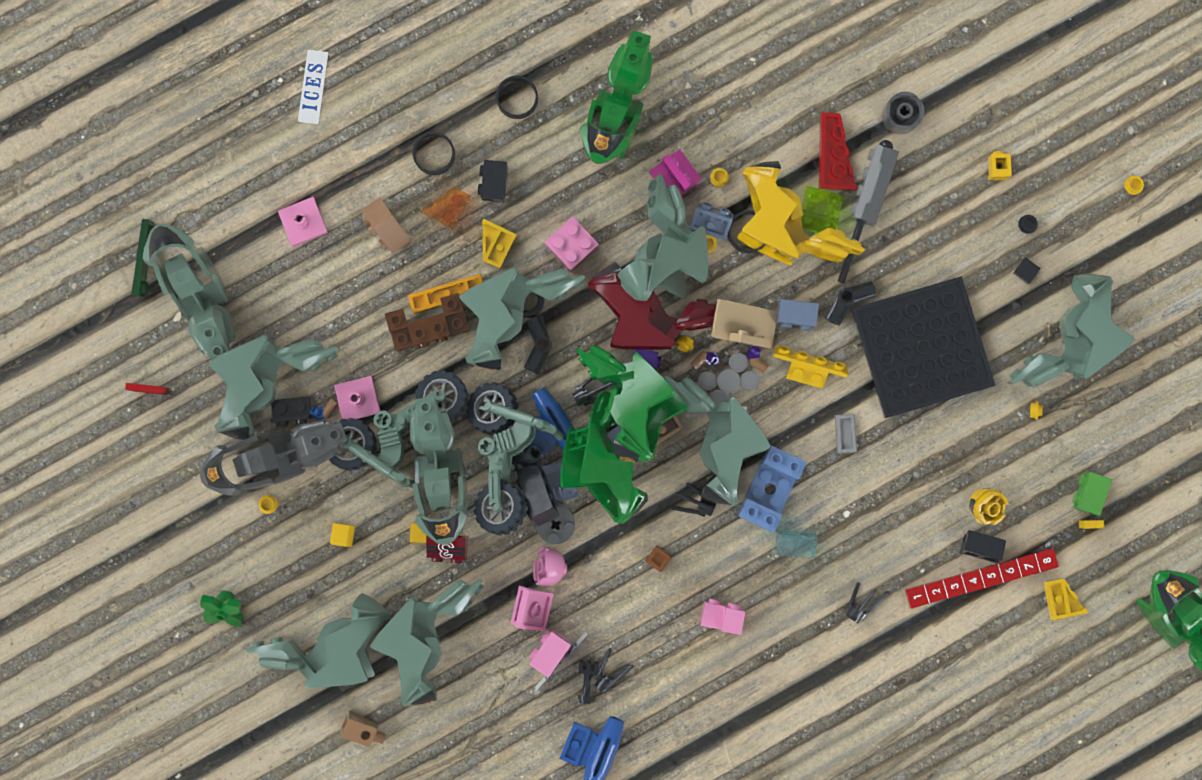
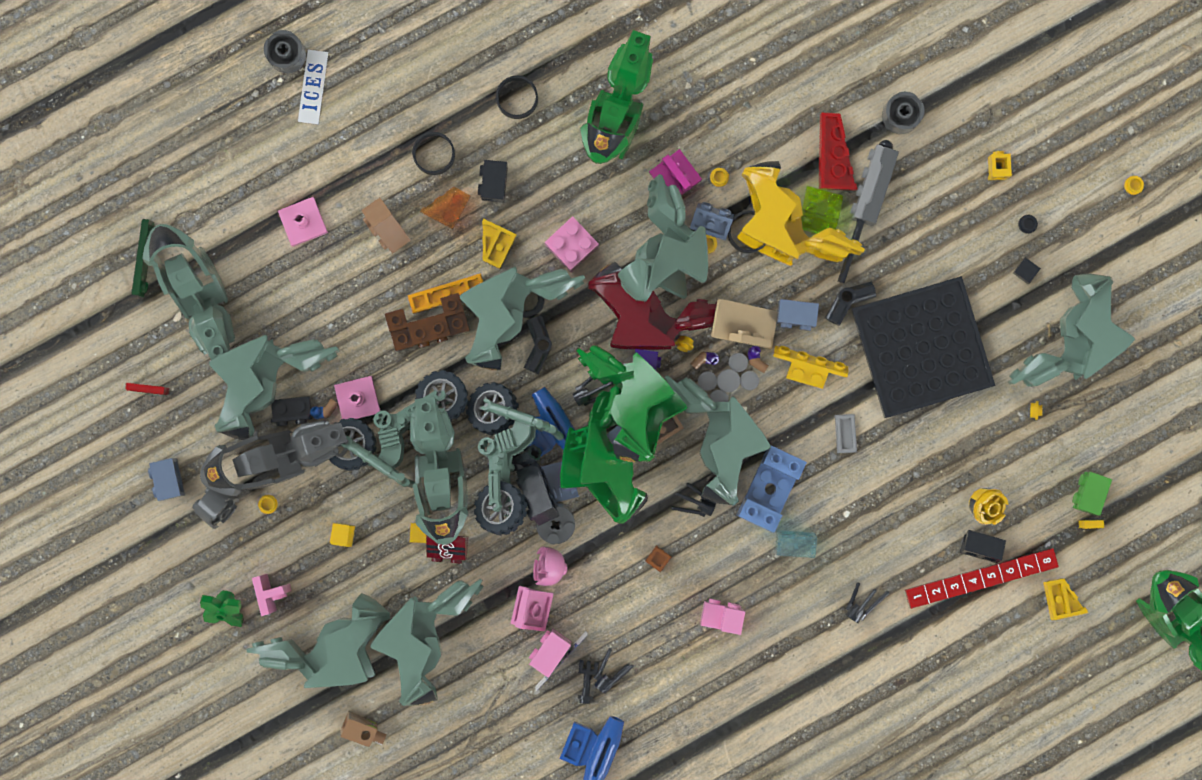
(166, 479): none -> sand blue brick
(215, 507): none -> dark grey brick
(267, 595): none -> bright pink bracket
(277, 44): none -> dark grey brick

